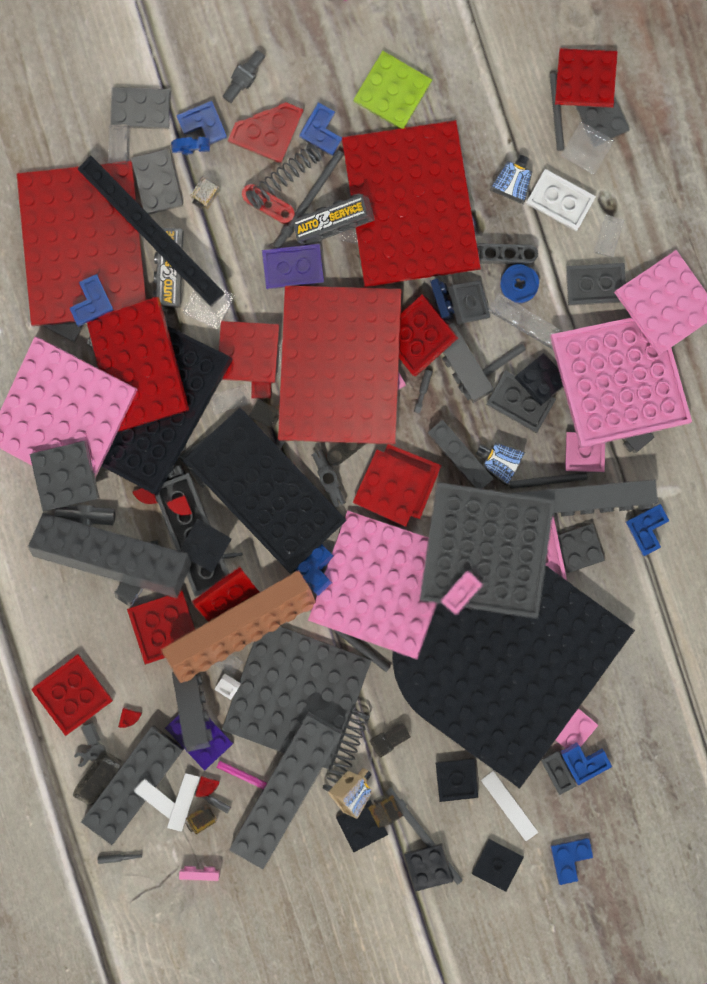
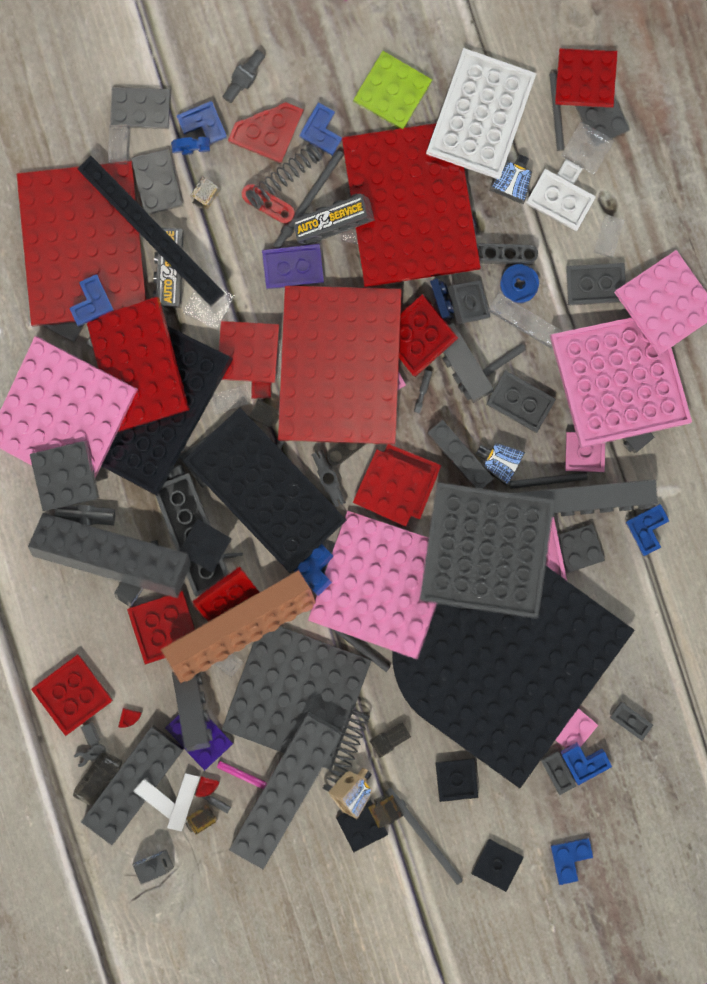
(117, 858): dark grey piece -> none
(145, 496): red tile -> none
(153, 867): none -> dark grey torso
(180, 506): red tile -> none
(191, 873): bright pink plate -> none
(227, 686): white plate -> none
(428, 867): black plate -> none
(461, 592): bright pink plate -> none
(481, 113): none -> white plate
(509, 806): white sticker -> none
(541, 379): black plate -> none
(569, 171): none -> white tile
(631, 721): none -> dark grey plate

